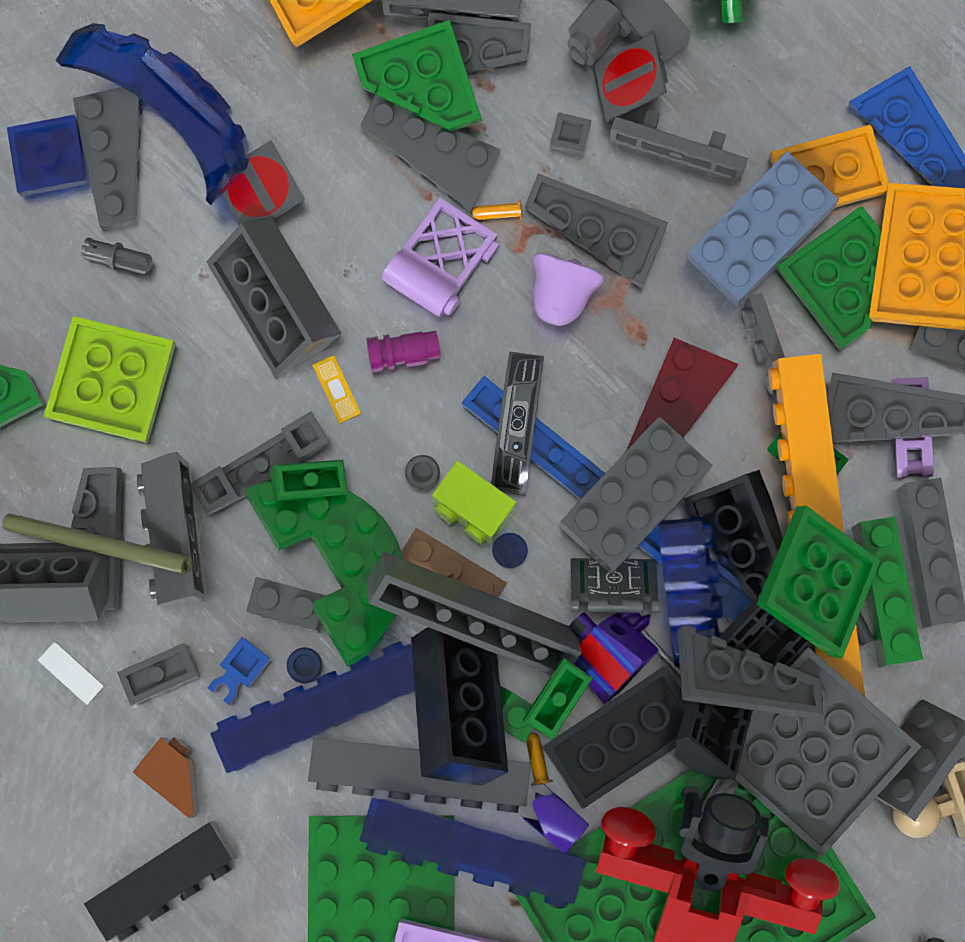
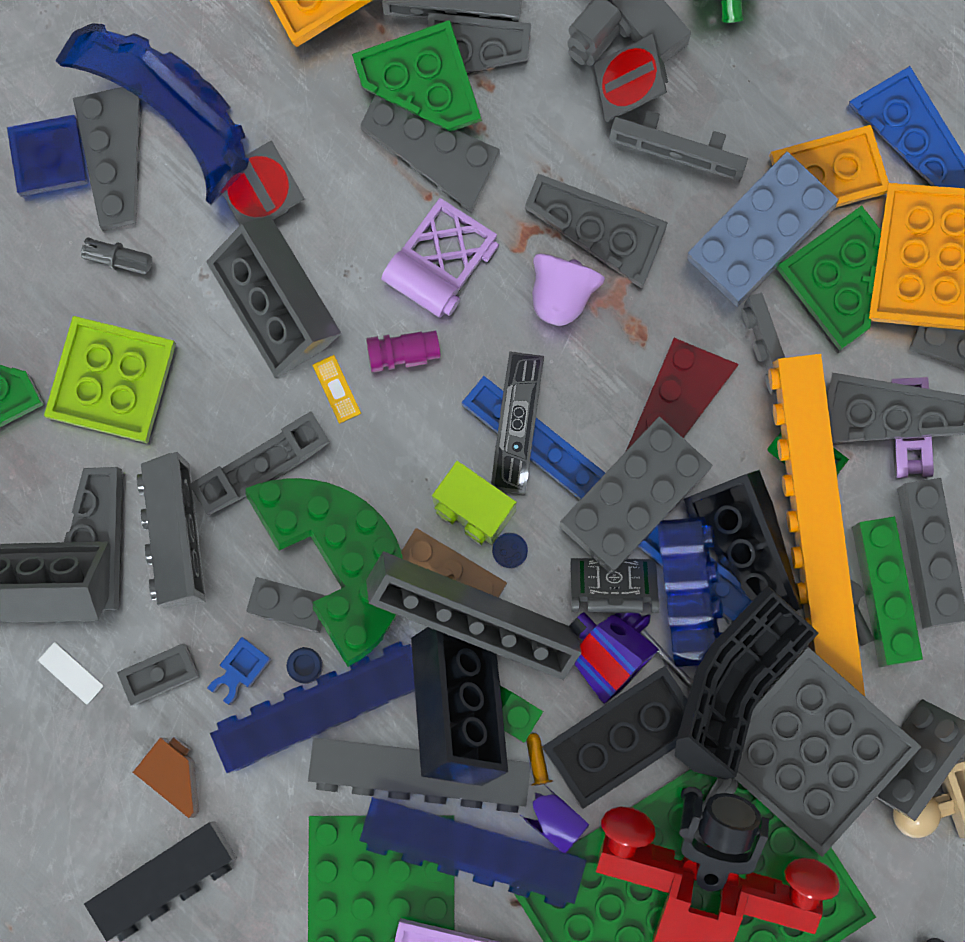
(97, 543): olive piece -> none
(309, 480): green slope -> none
(422, 473): dark grey tile -> none
(498, 211): light orange piece -> none
(557, 699): green slope -> none
(570, 134): dark grey tile -> none
(742, 680): dark grey wing -> none
(818, 582): green plate -> none

